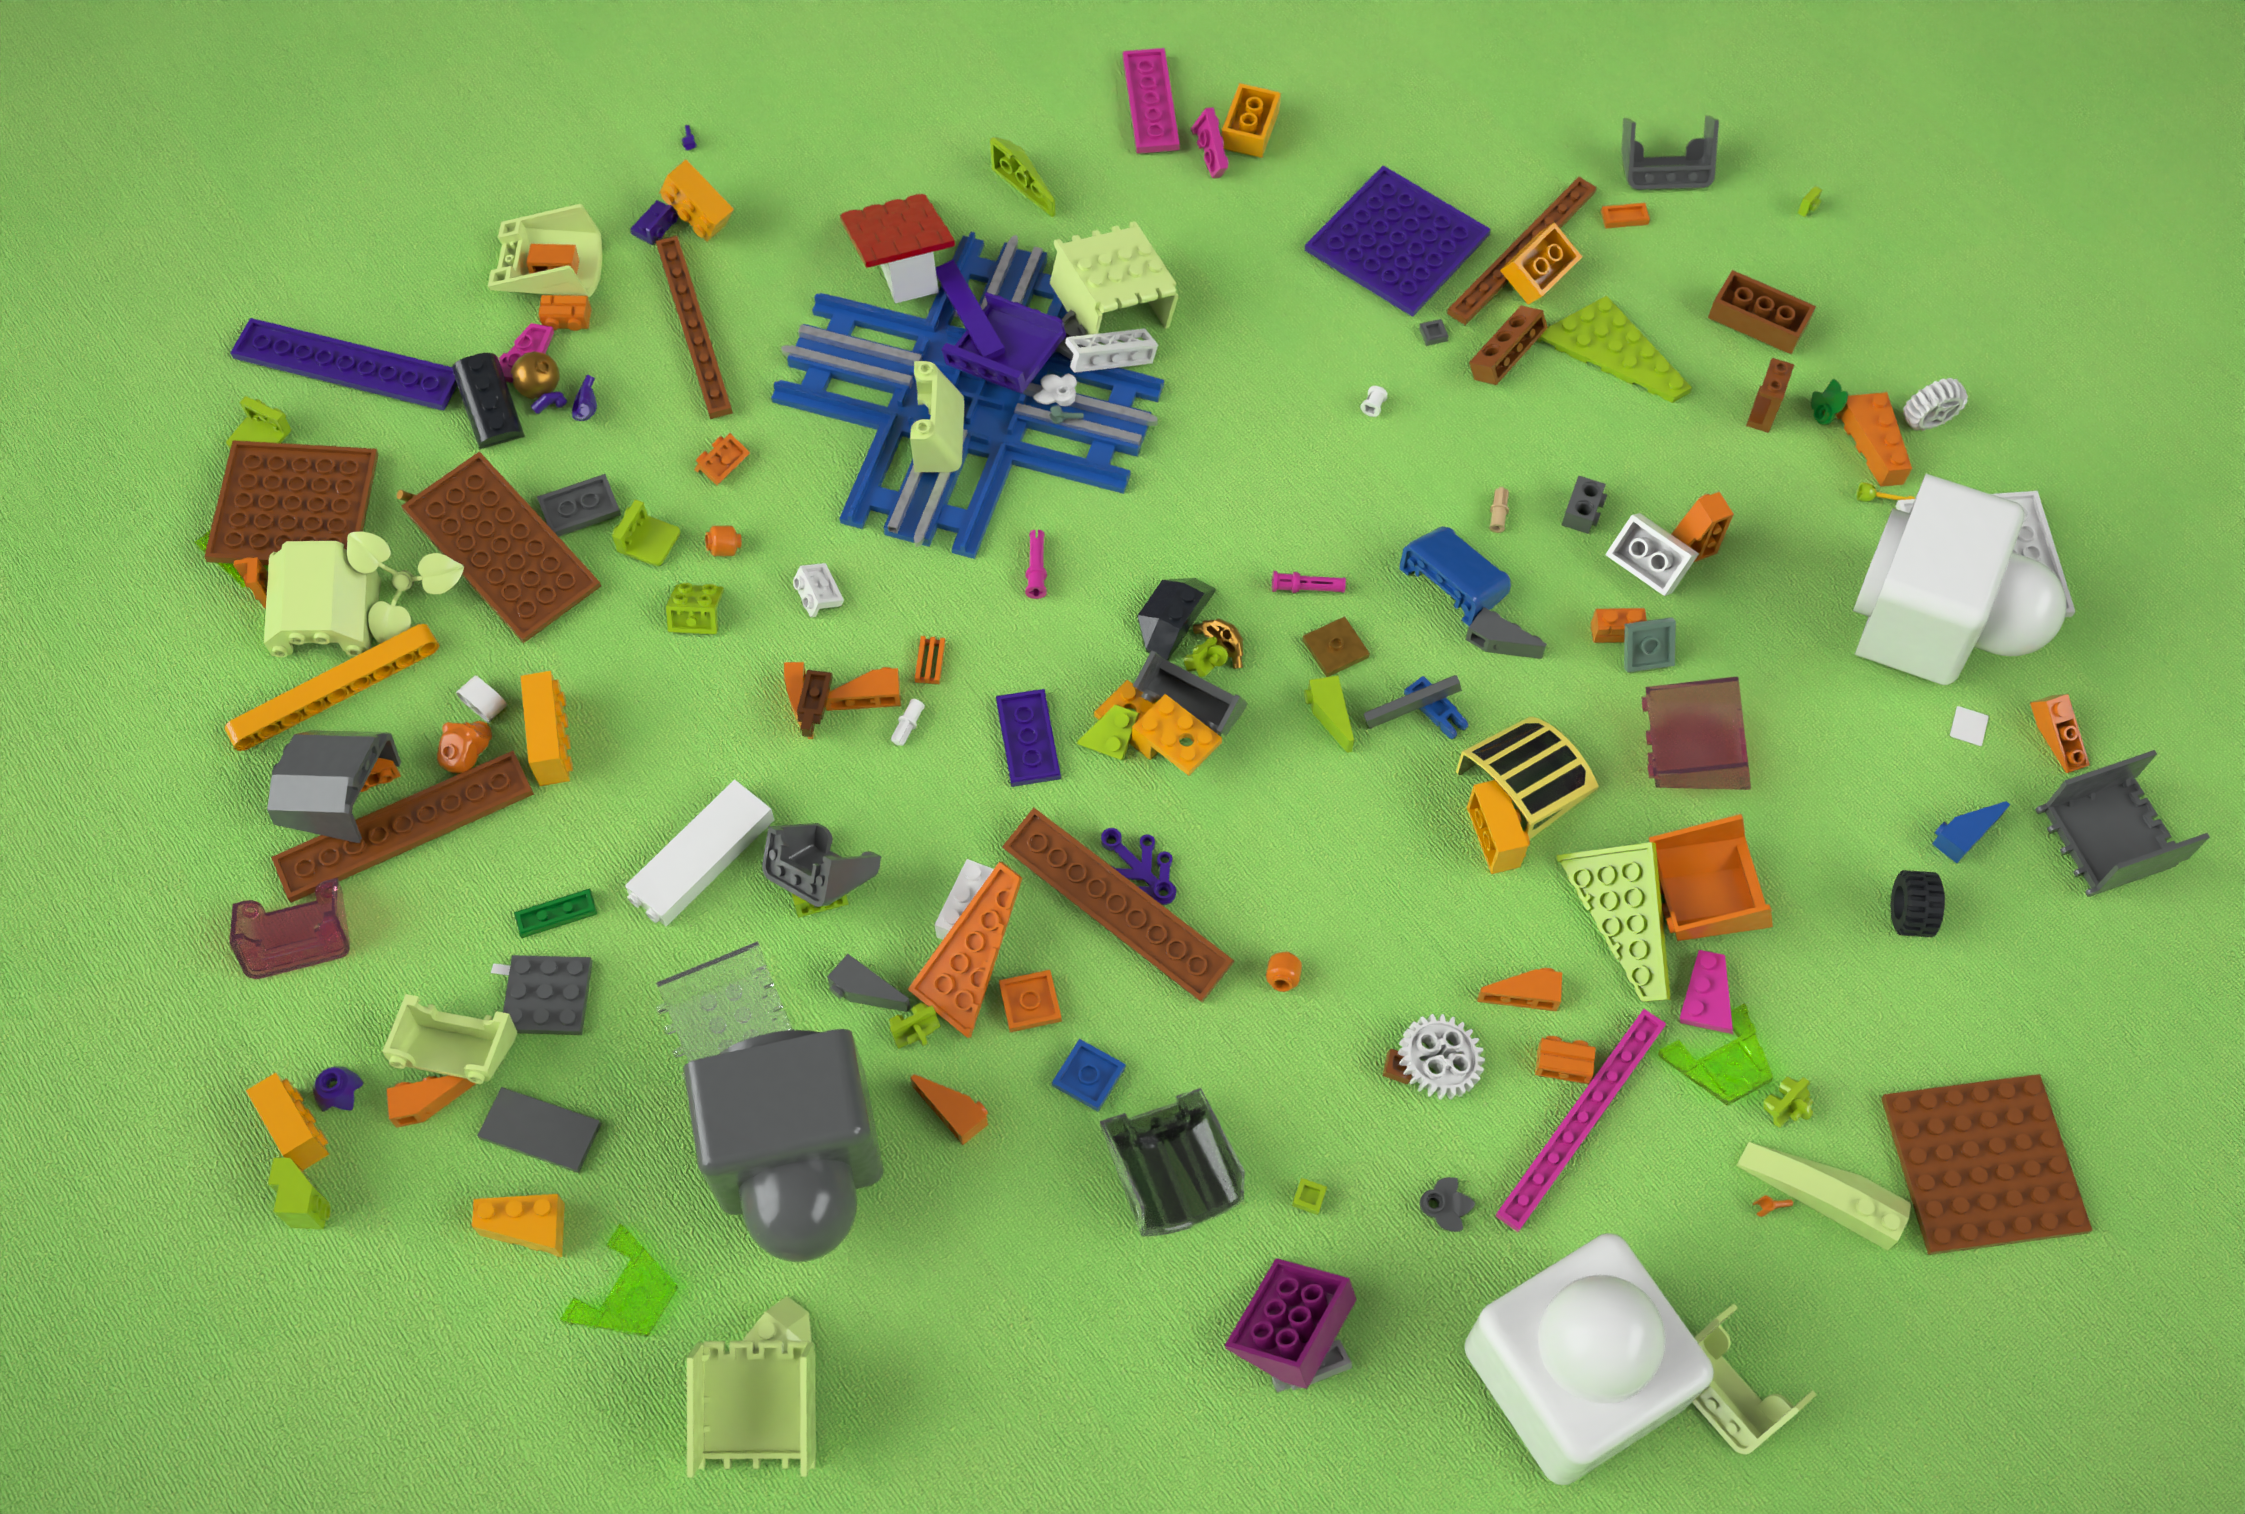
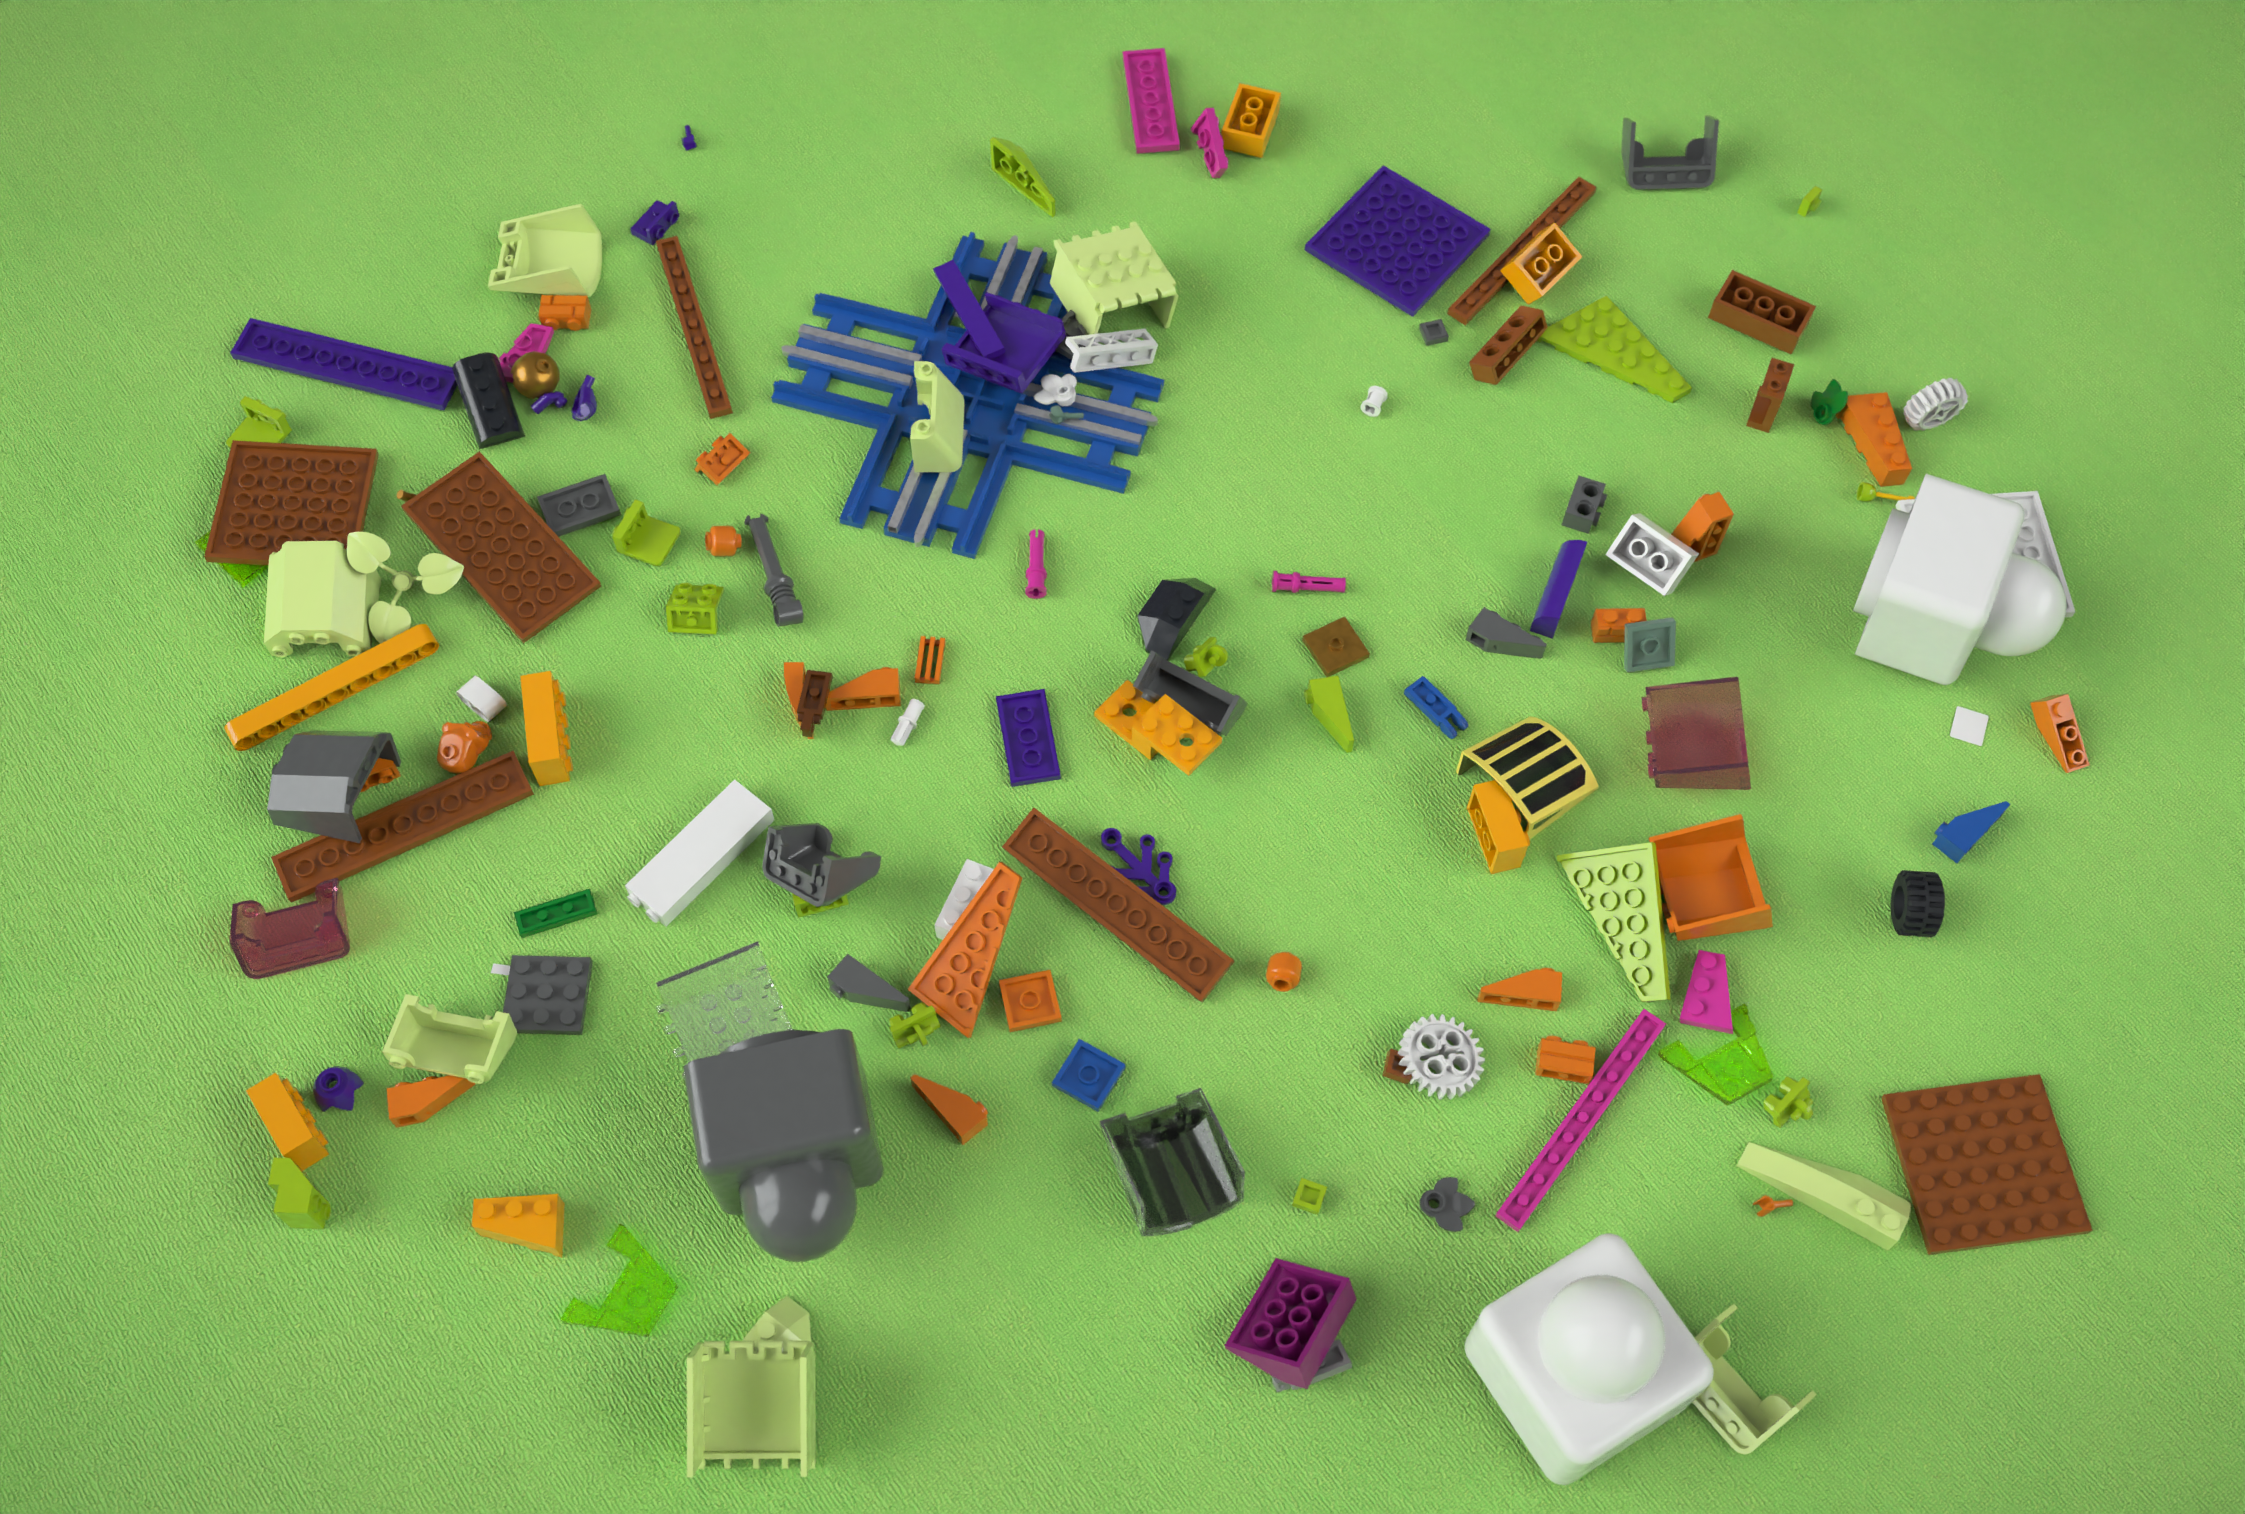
(254, 576): orange bracket -> none
(539, 1130): dark grey tile -> none
(551, 256): orange brick -> none
(696, 200): light orange brick -> none
(786, 608): none -> dark grey piece
(817, 588): white bracket -> none
(902, 241): red piece -> none
(1111, 733): lime wing -> none
(1227, 637): pearl gold piece -> none
(1412, 701): dark grey tile -> none
(1456, 570): blue windscreen -> none
(1499, 510): tan axle -> none
(1558, 588): none -> dark purple brick
(1625, 215): orange tile -> none
(2112, 829): dark grey windscreen -> none

